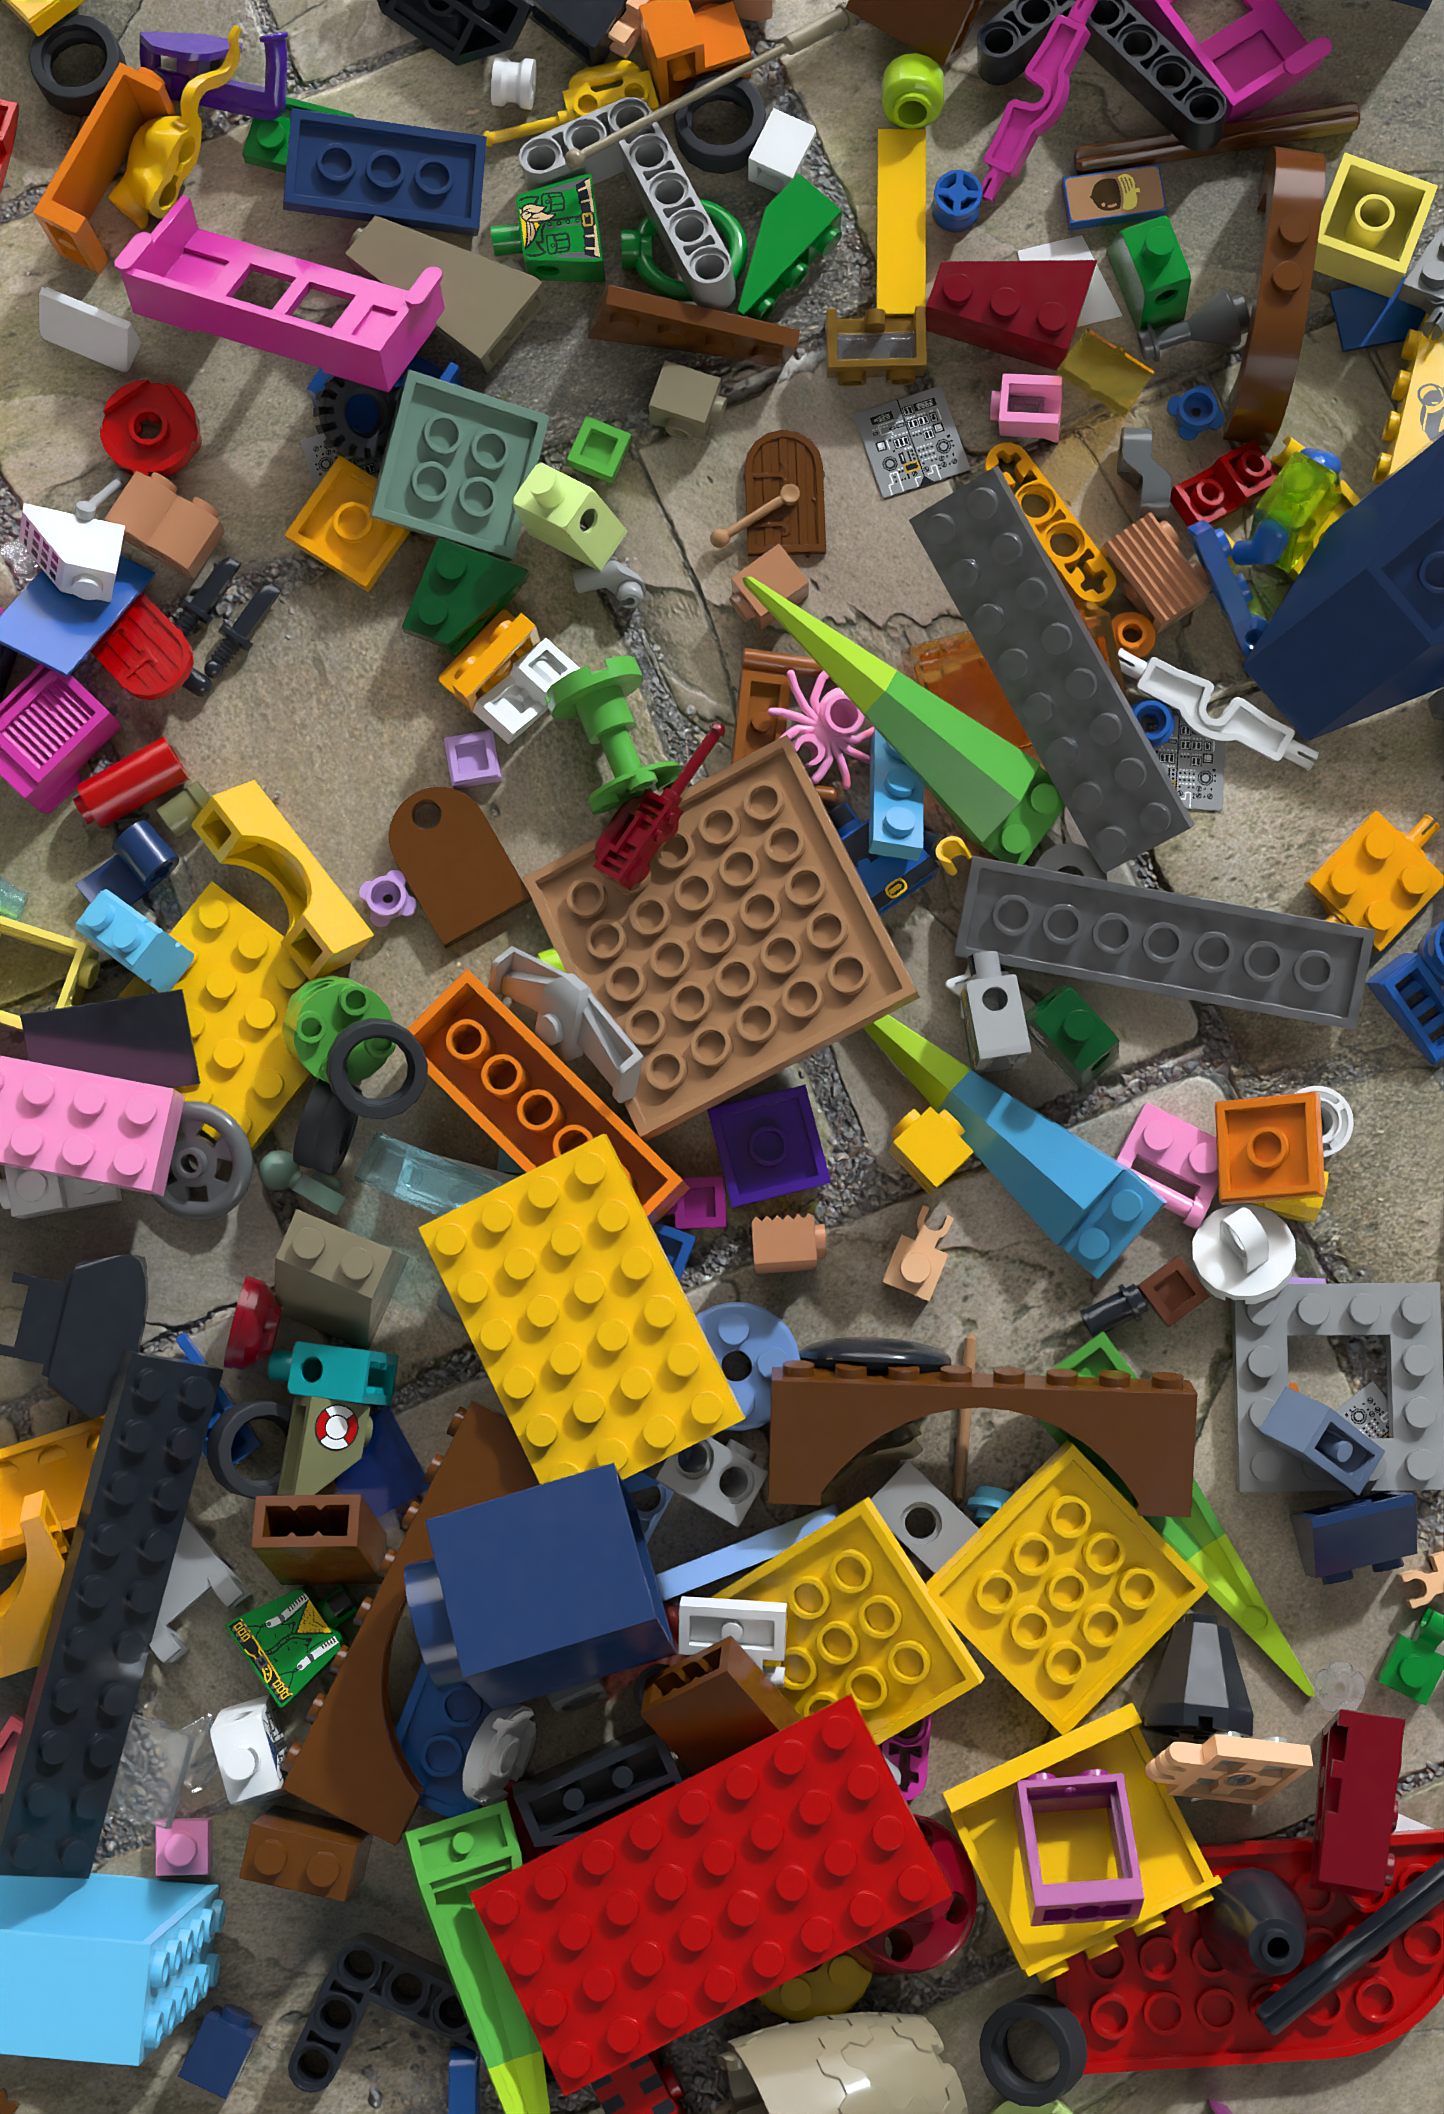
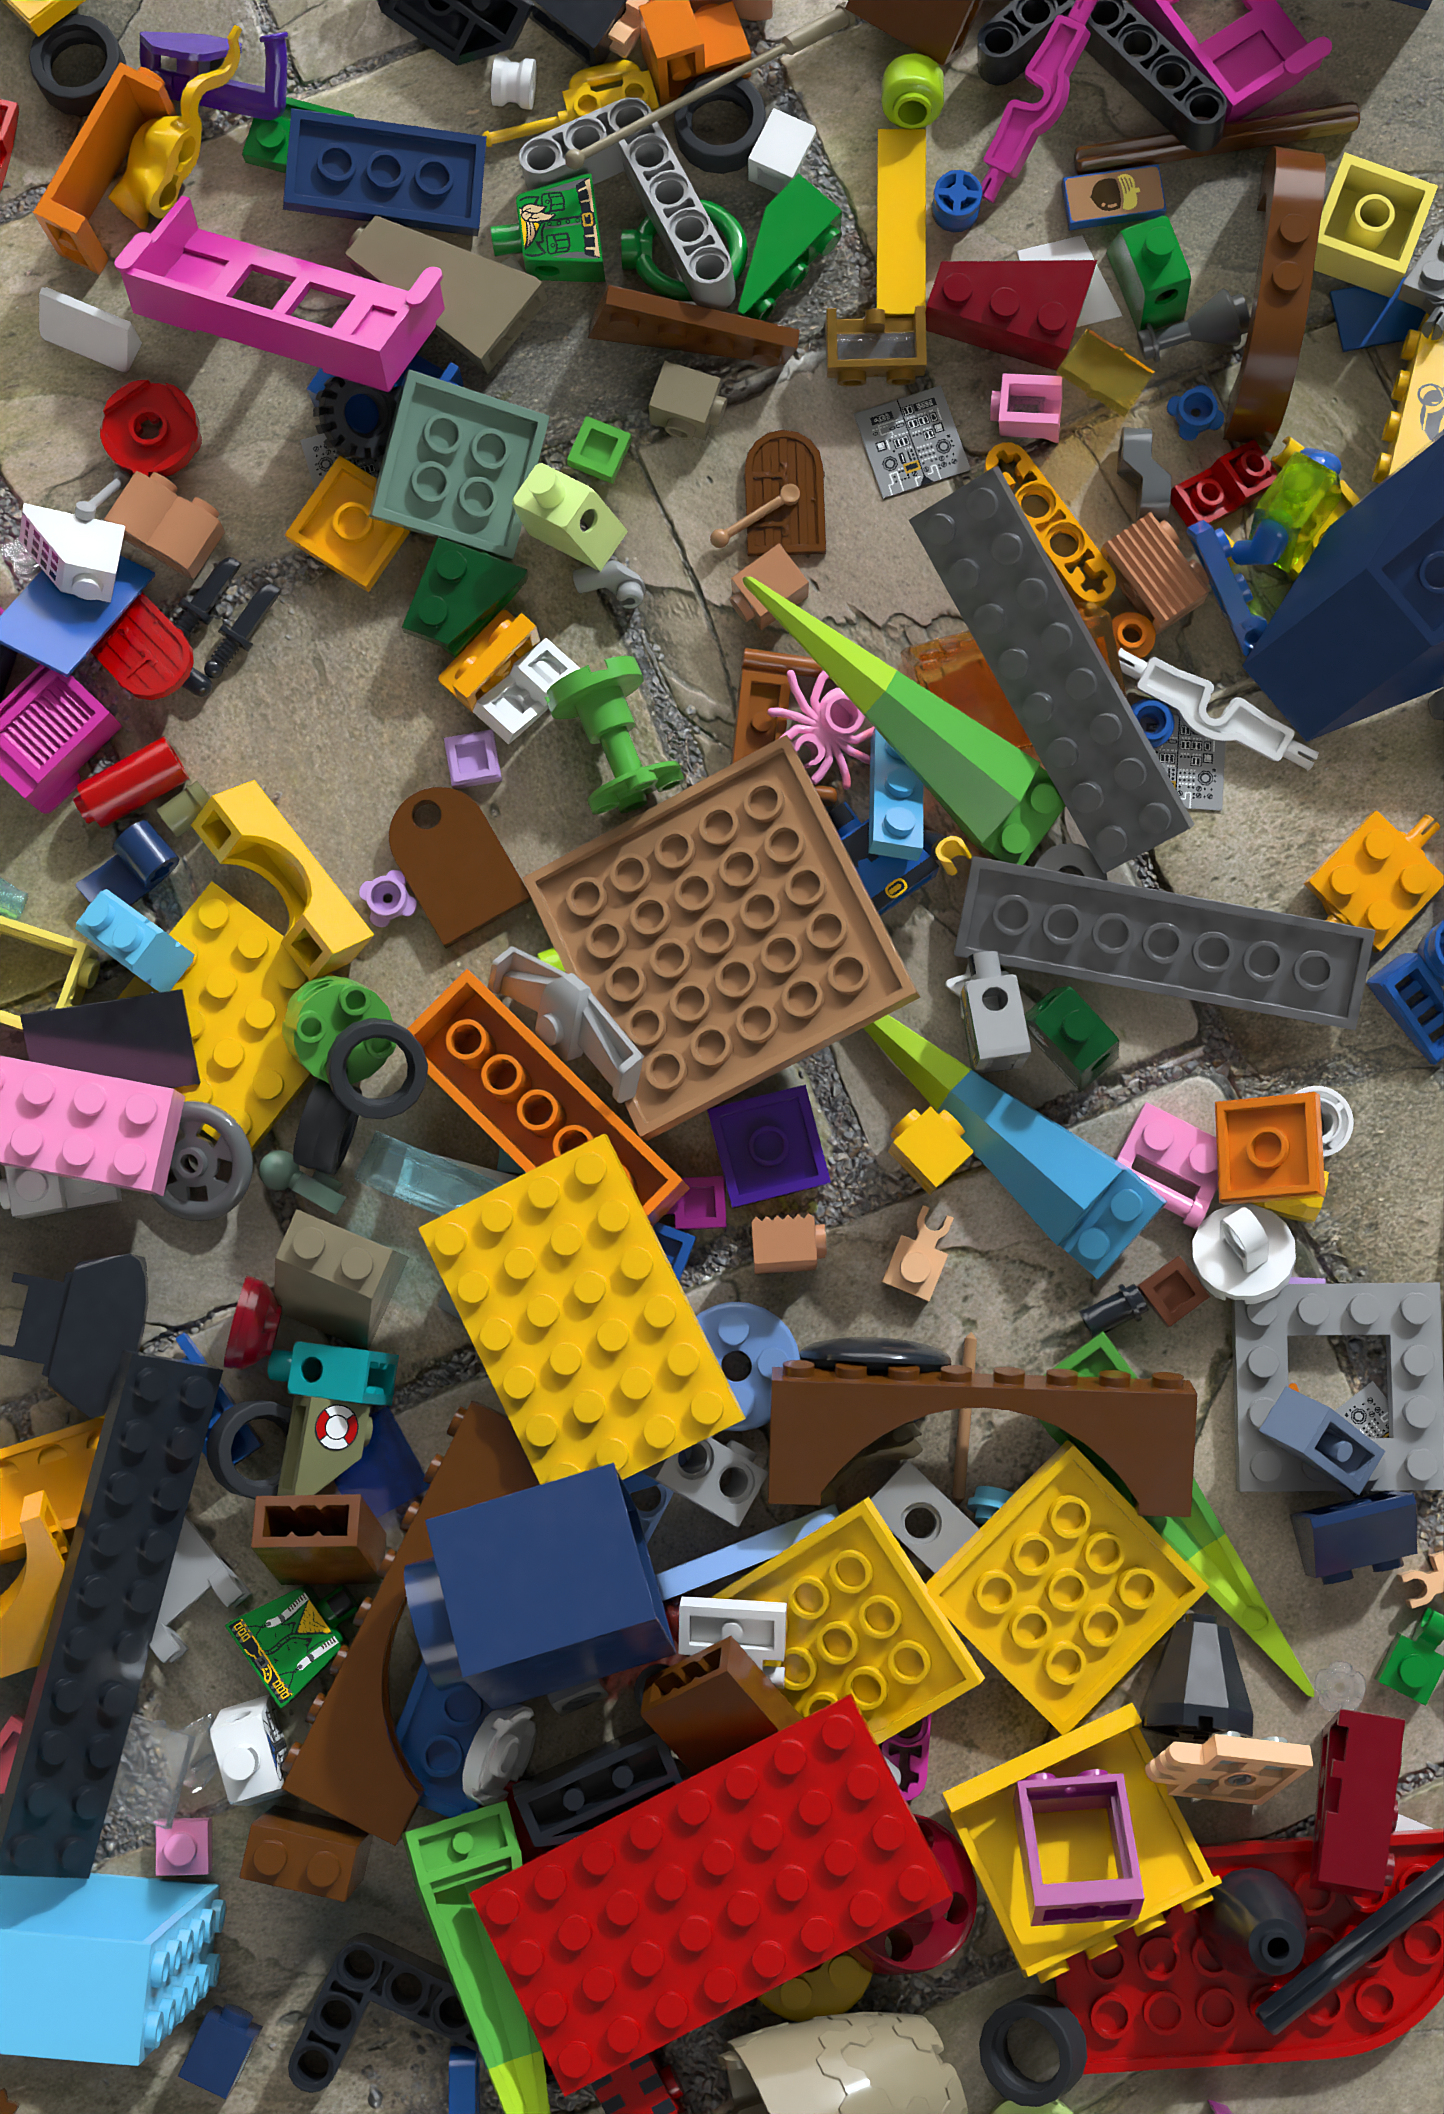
(647, 822): dark red piece -> none

